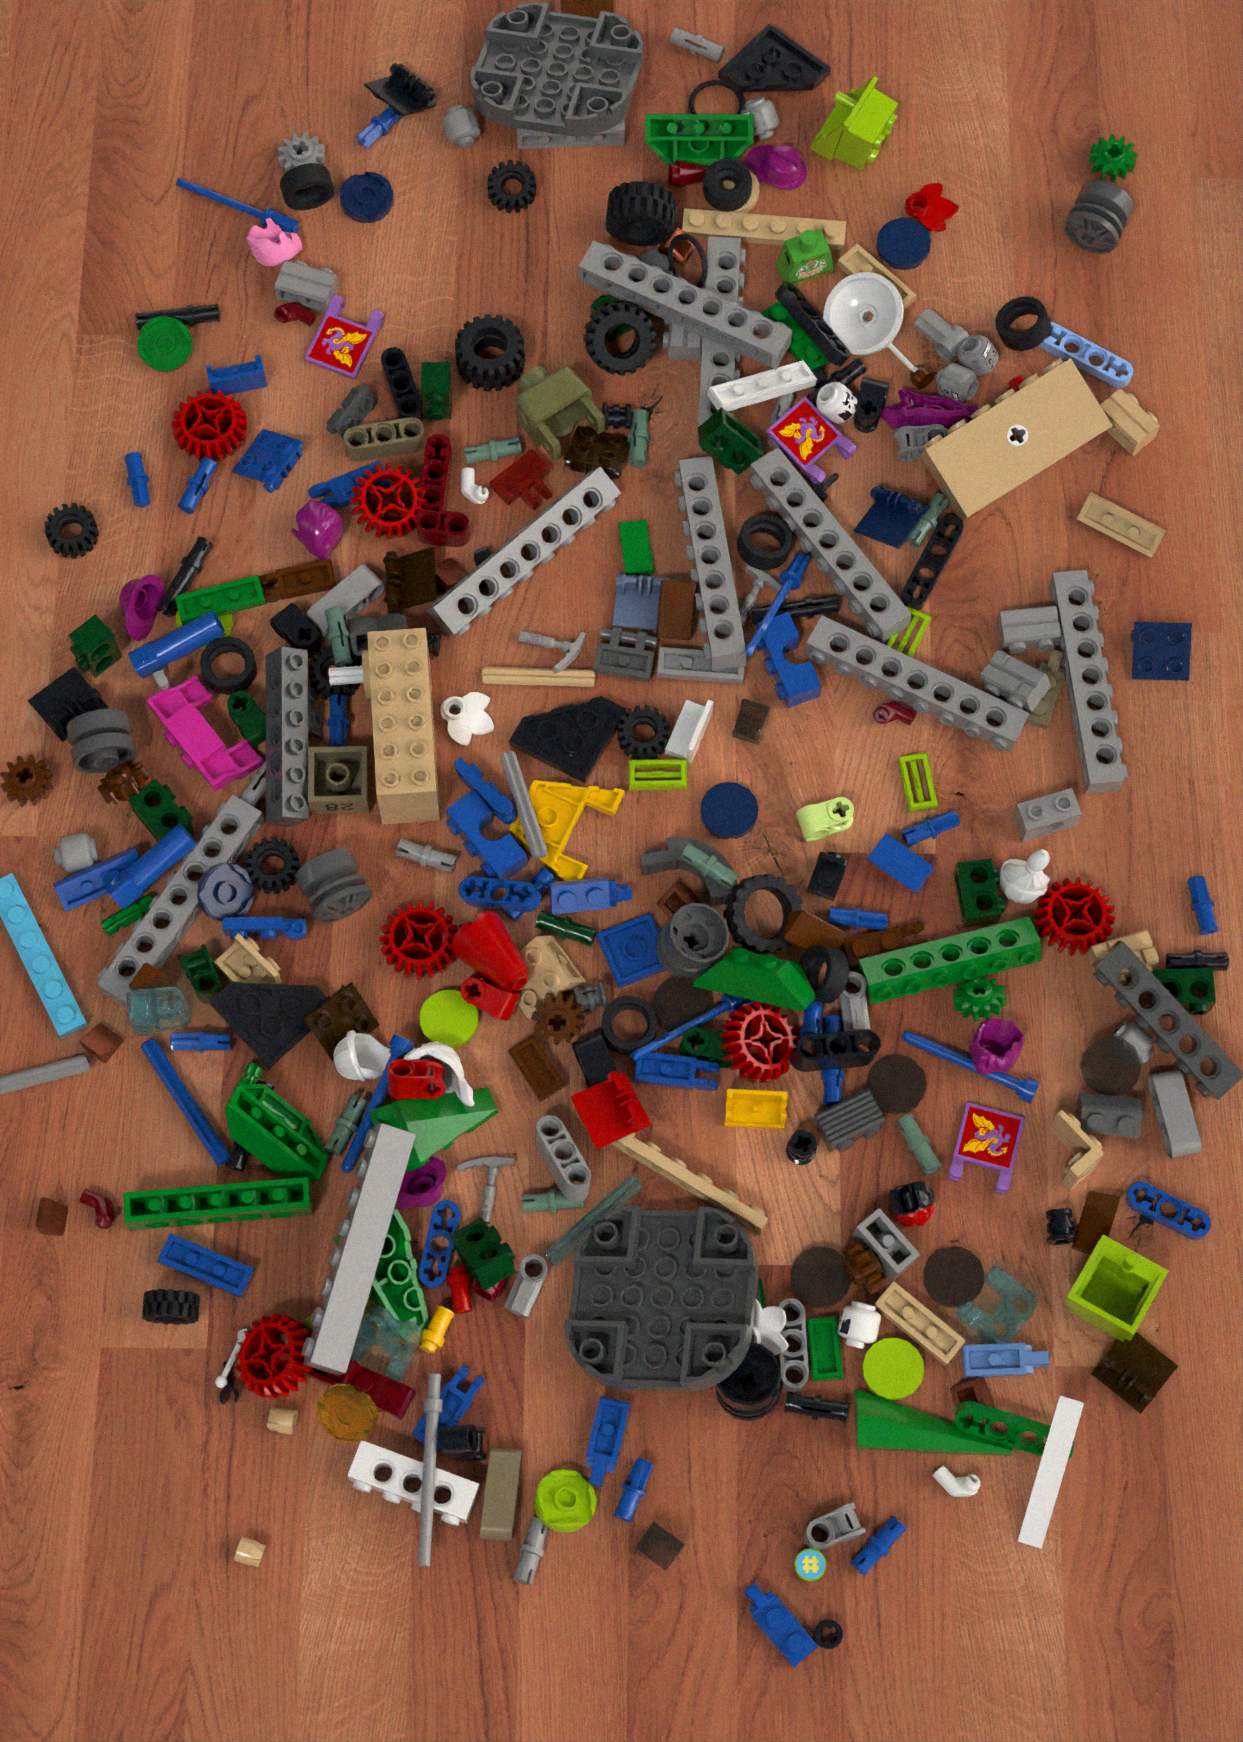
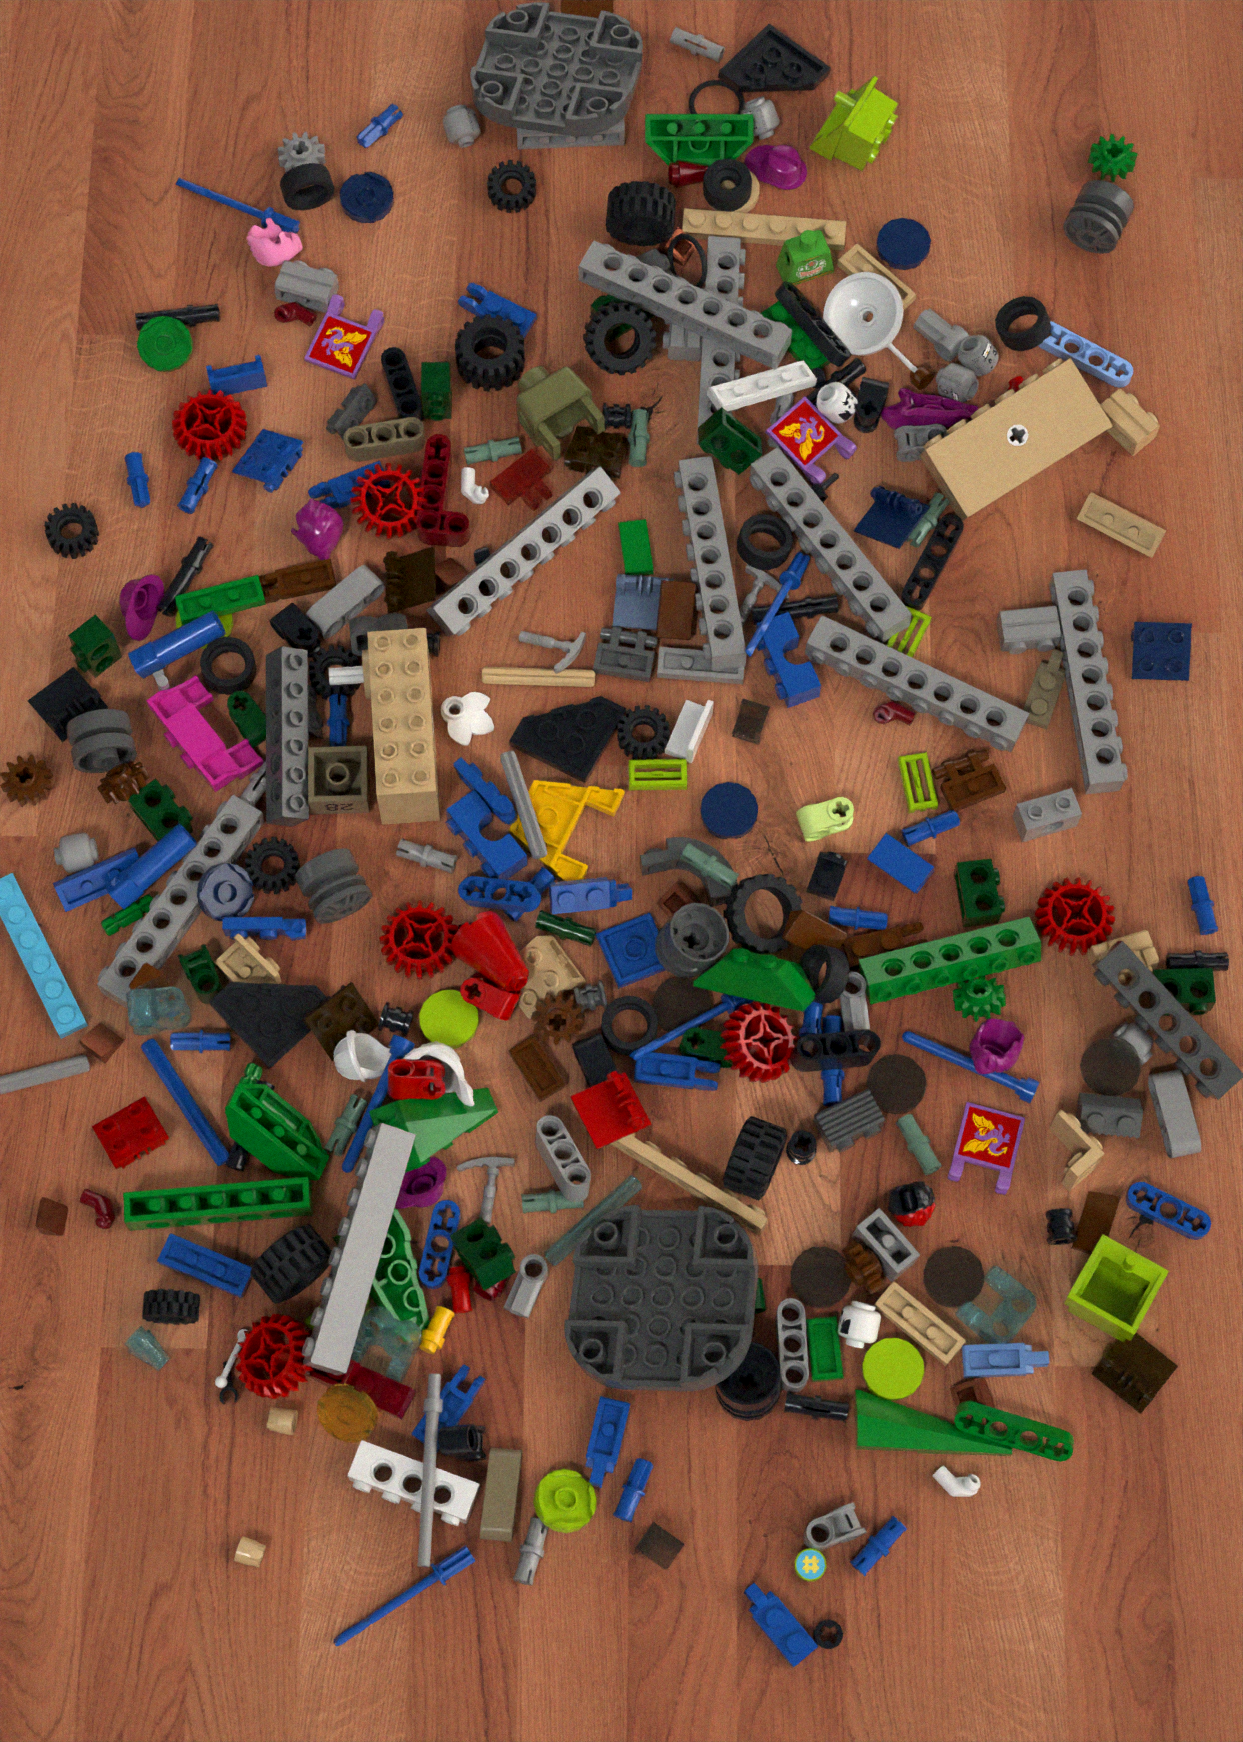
(130, 1133): none -> red hinge
(146, 1348): none -> clear light blue cone
(291, 1263): none -> black tyre
(338, 636): sand green pin -> none
(395, 1019): none -> black bush
(403, 91): black hinge -> none
(442, 1572): none -> blue piece
(497, 305): none -> blue hinge
(754, 1158): none -> black tyre
(755, 1109): yellow hinge -> none
(766, 1328): white plate -> none
(933, 207): red plate -> none
(971, 787): none -> reddish brown plate
(1015, 681): light grey brick -> none
(1025, 880): white piece -> none
(1050, 1472): white sticker -> none

